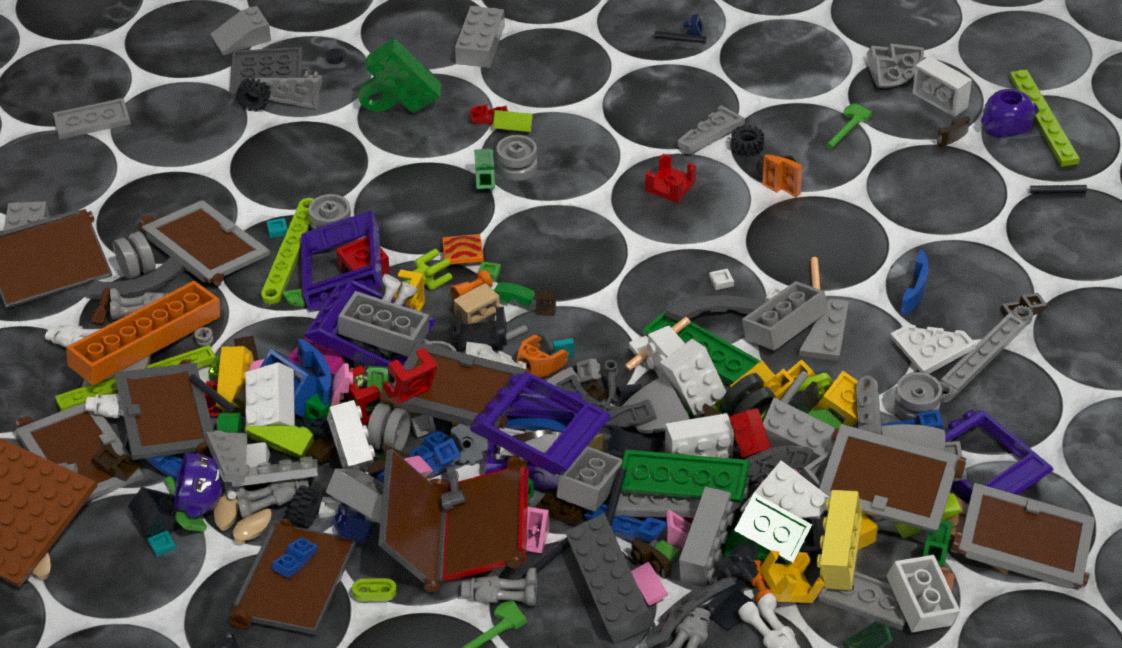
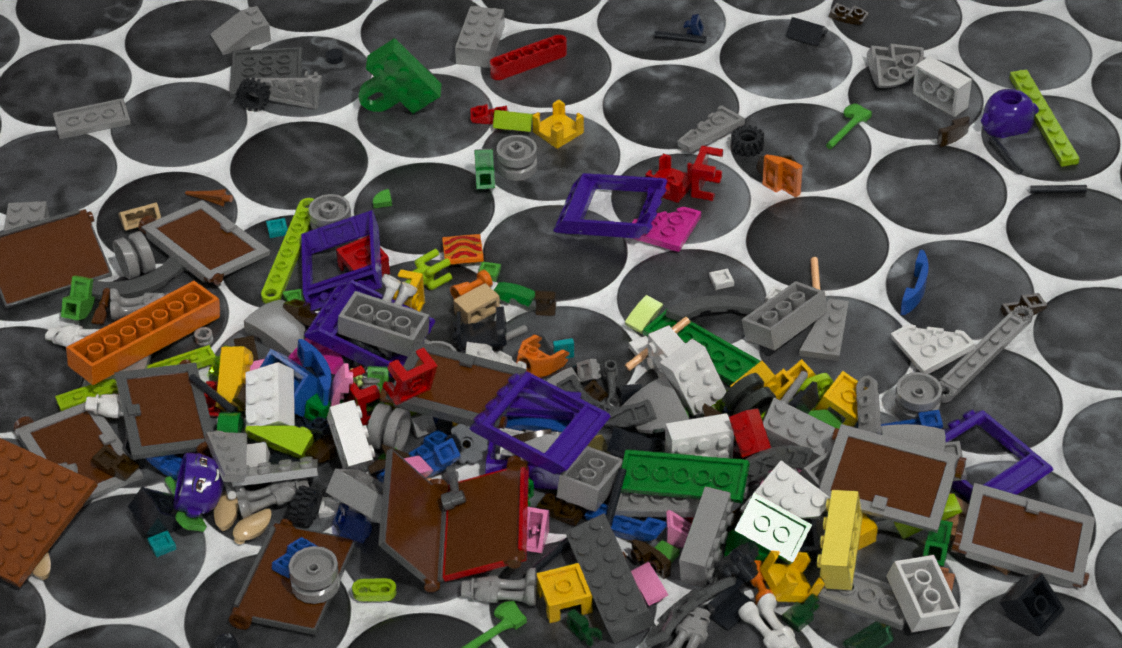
(80, 300): none -> bright green brick
(131, 218): none -> tan brick
(215, 196): none -> dark orange piece
(275, 327): none -> light grey brick
(300, 310): none -> dark brown slope
(314, 574): none -> light grey wheel
(369, 382): none -> light grey bush
(382, 199): none -> bright green tile
(528, 57): none -> red beam
(558, 128): none -> yellow panel
(564, 589): none -> yellow panel
(579, 198): none -> dark purple window
(579, 626): none -> dark green plate
(643, 313): none -> yellowish green slope
(672, 229): none -> dark pink plate
(703, 172): none -> red panel
(801, 615): none -> dark green plate
(805, 31): none -> black panel
(851, 16): none -> dark brown slope
(1005, 154): none -> black bar
(1032, 604): none -> black slope

